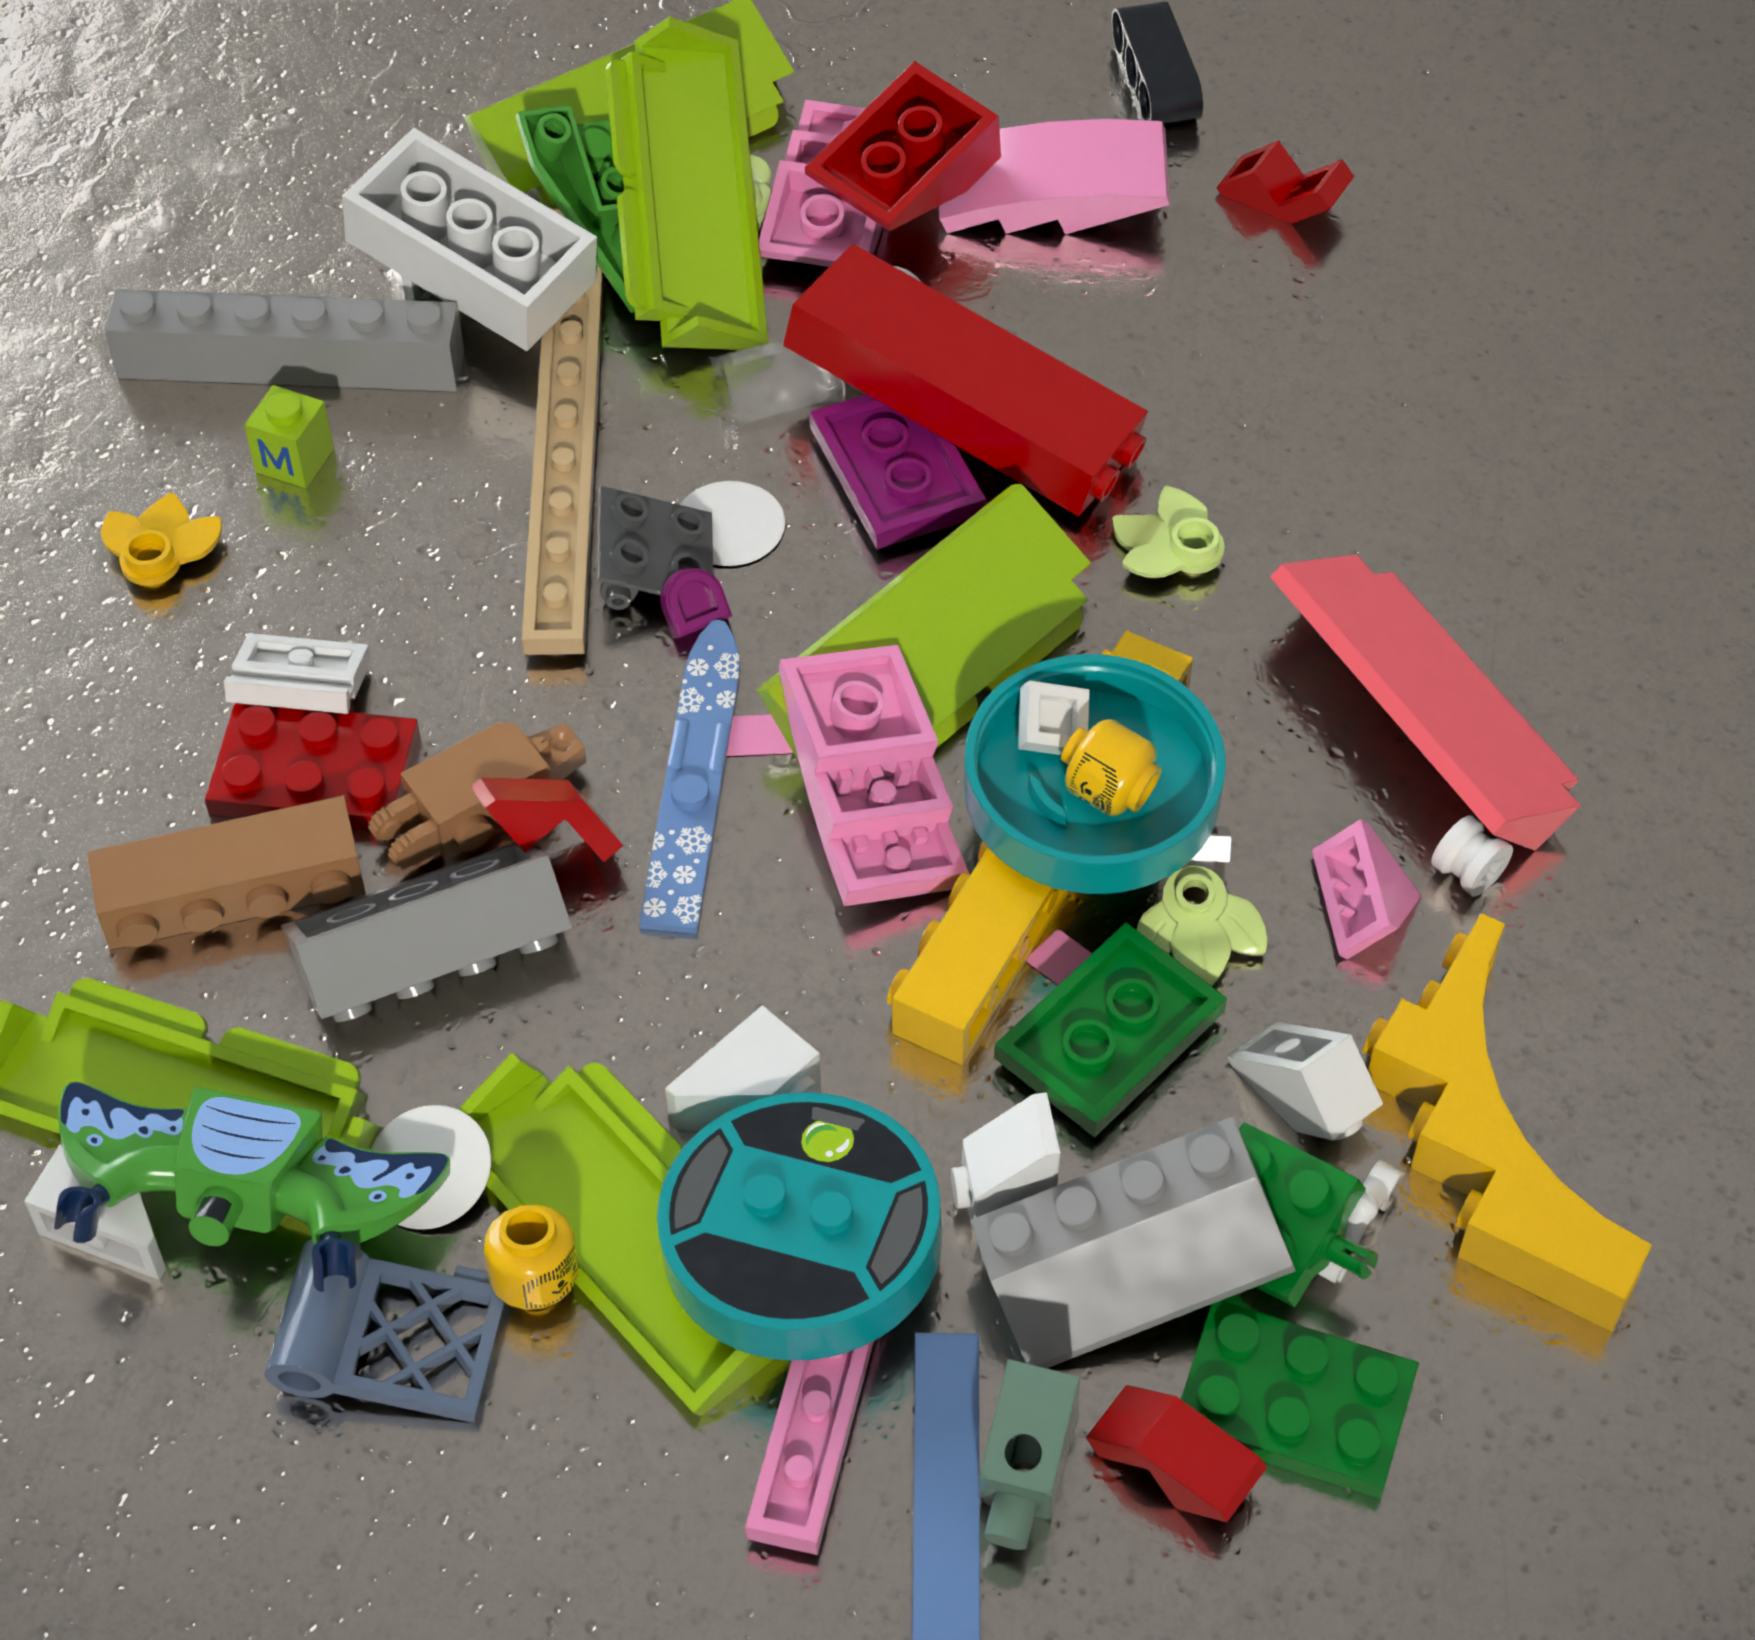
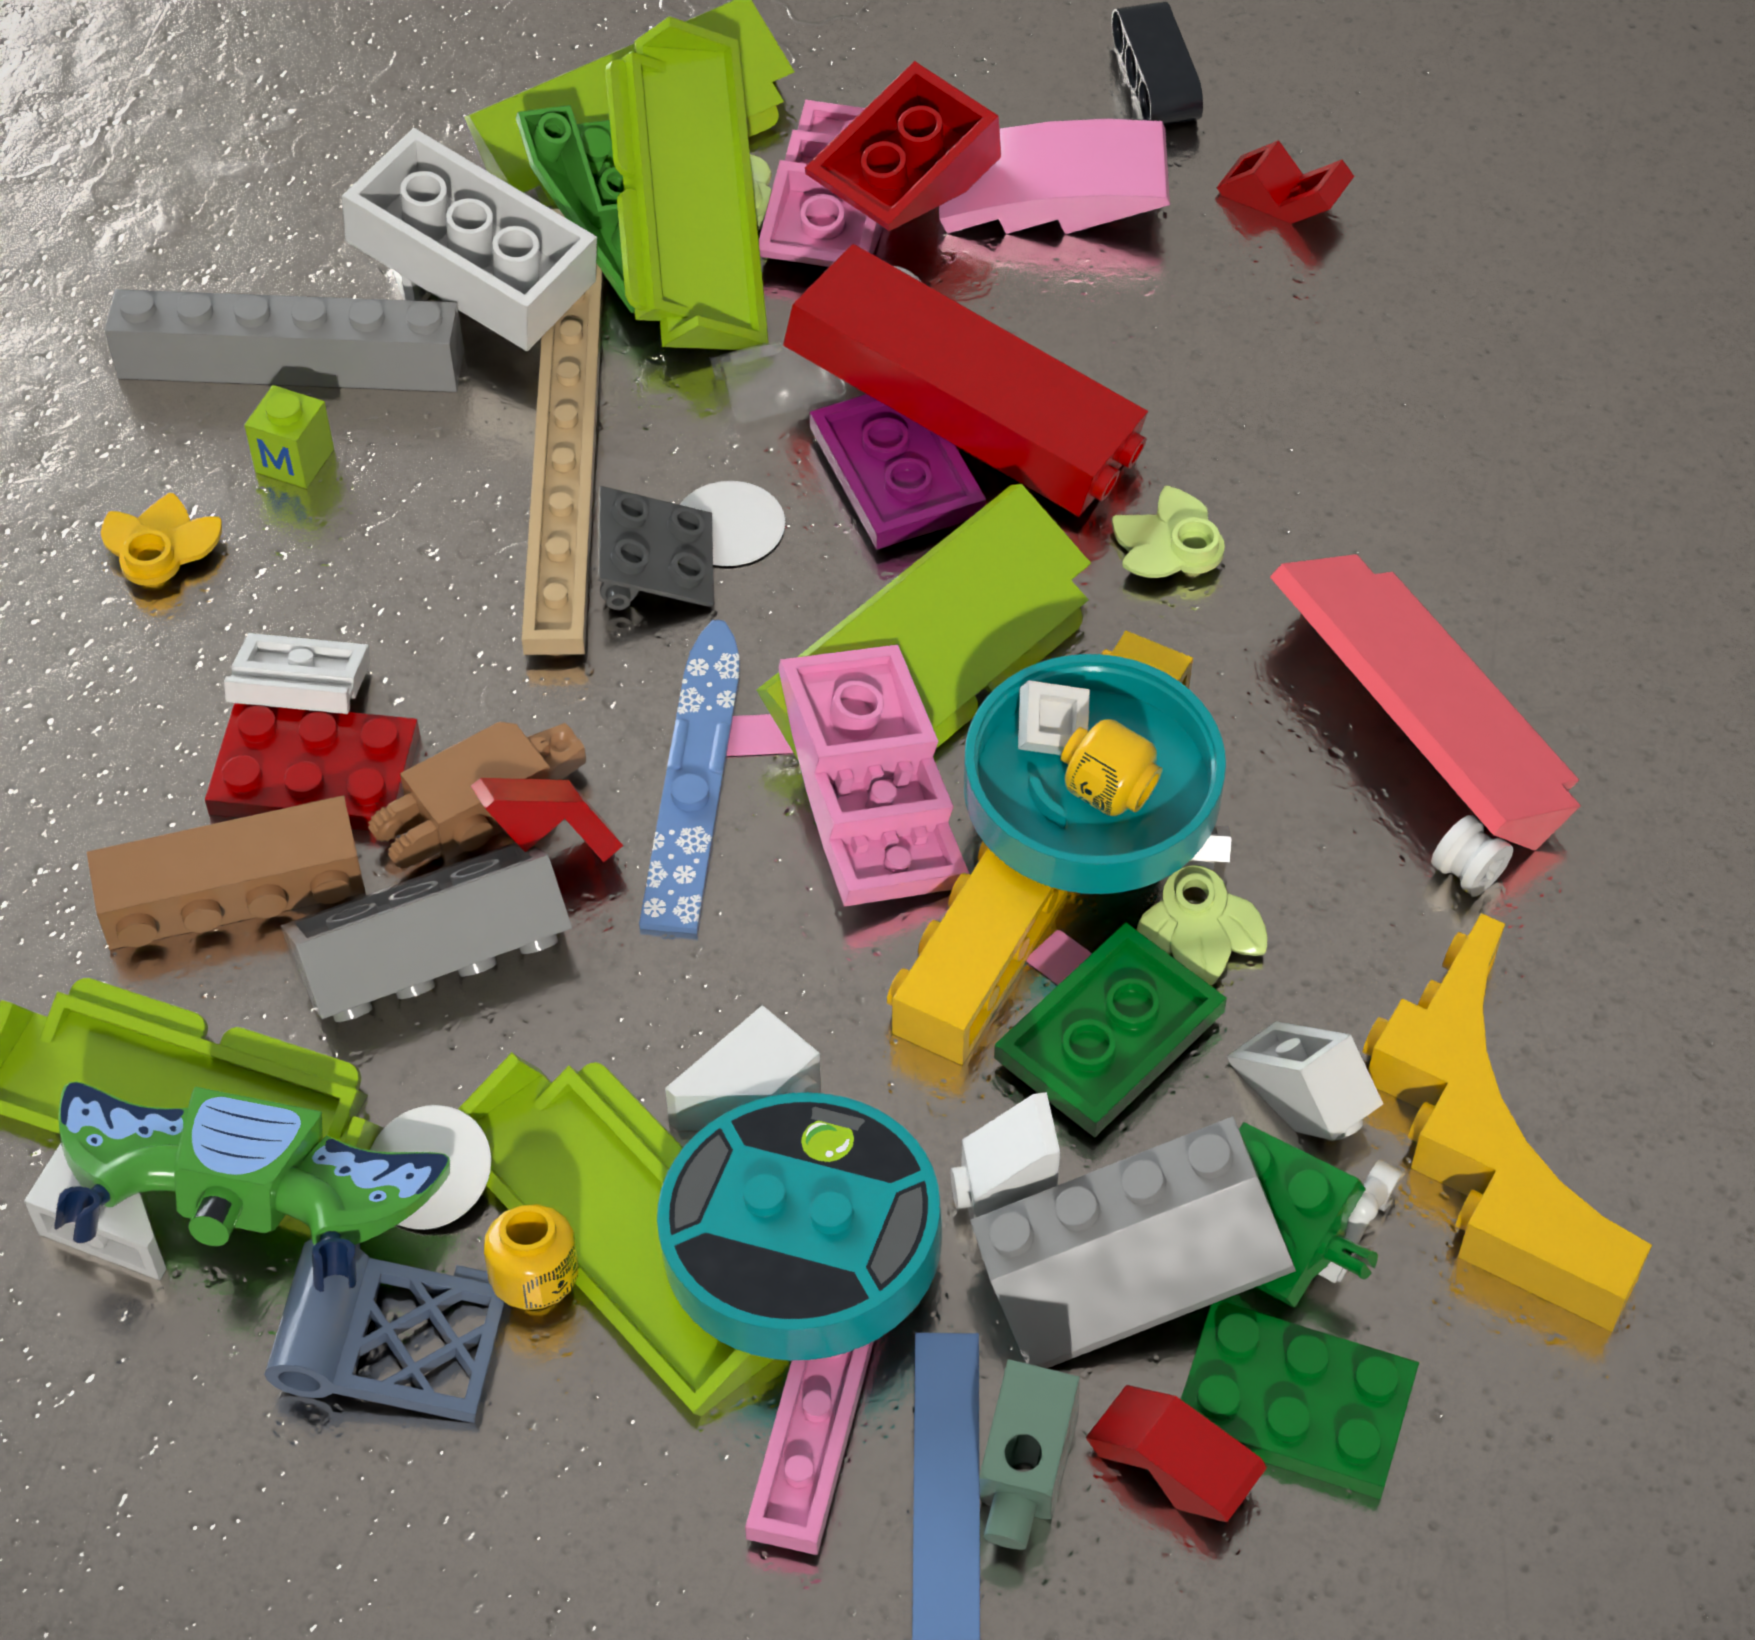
(692, 601): magenta tile -> none
(1362, 888): bright pink slope -> none

